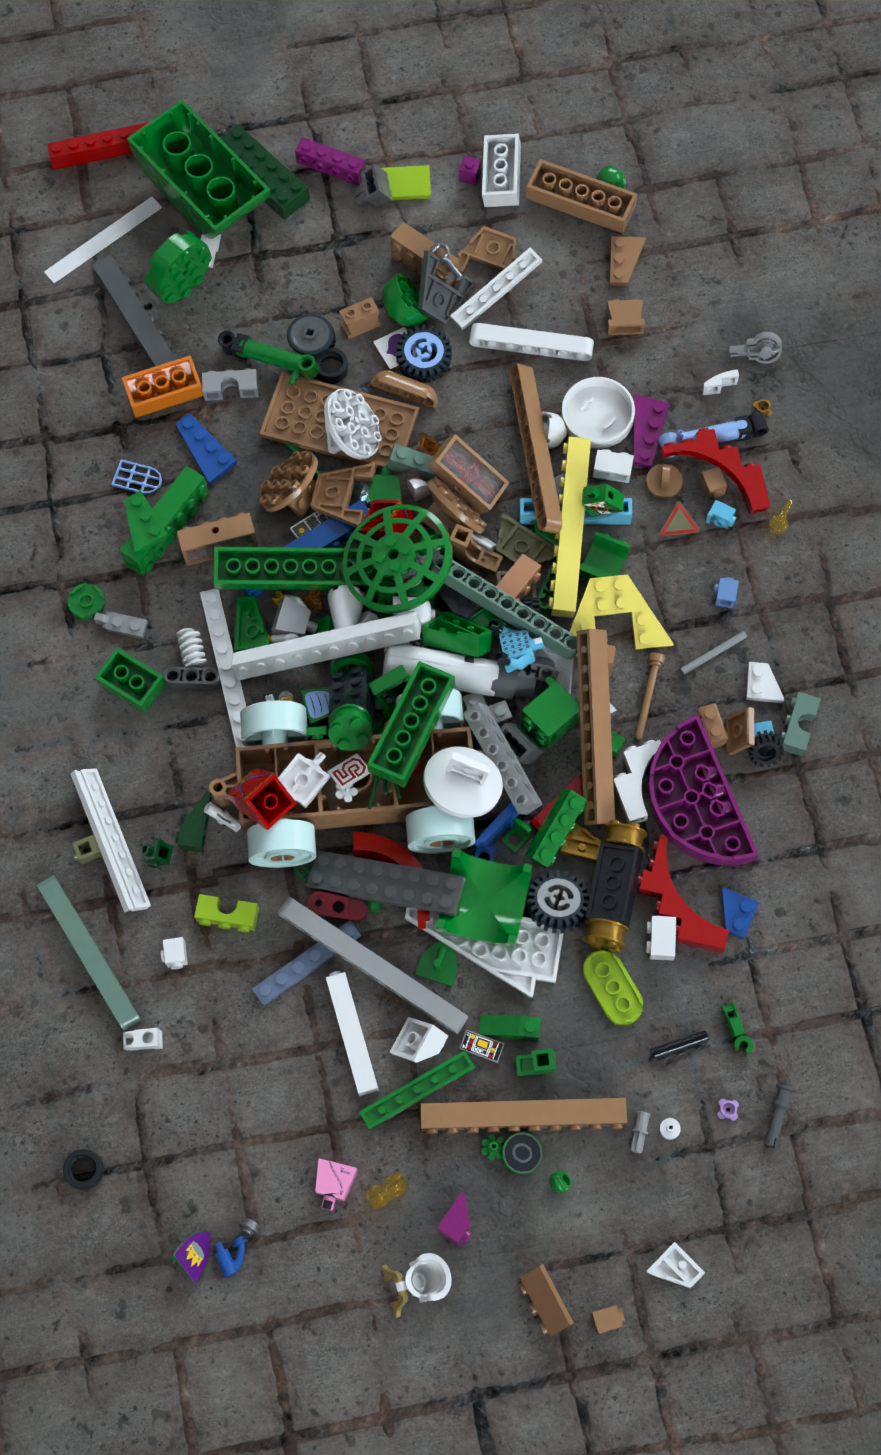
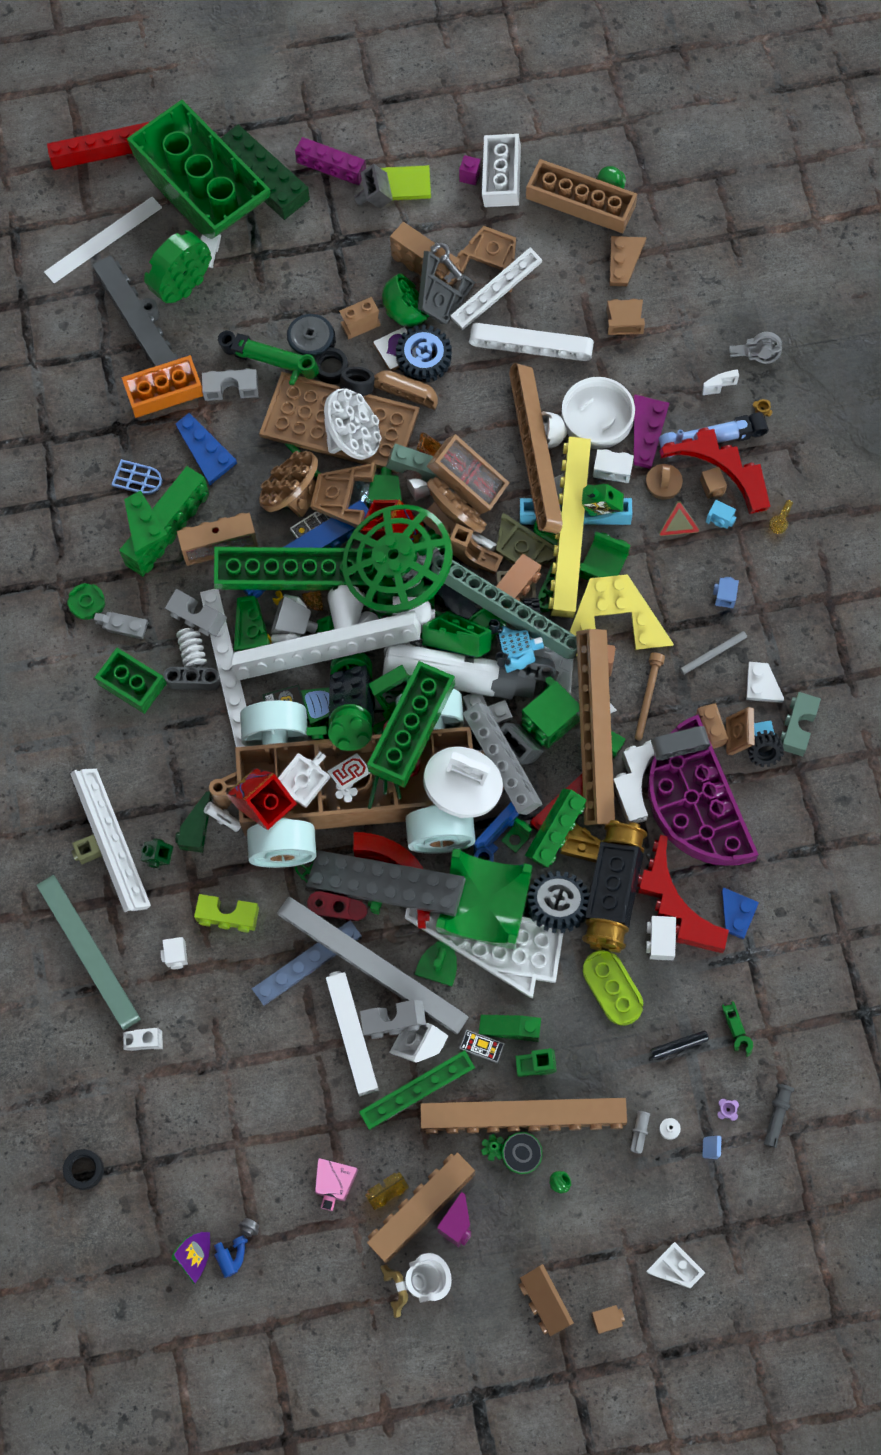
(208, 619): none -> light grey arch
(350, 377): none -> black tyre
(409, 1016): none -> light grey arch
(421, 1208): none -> medium nougat brick
(680, 743): none -> dark grey beam
(712, 1147): none -> light blue slope

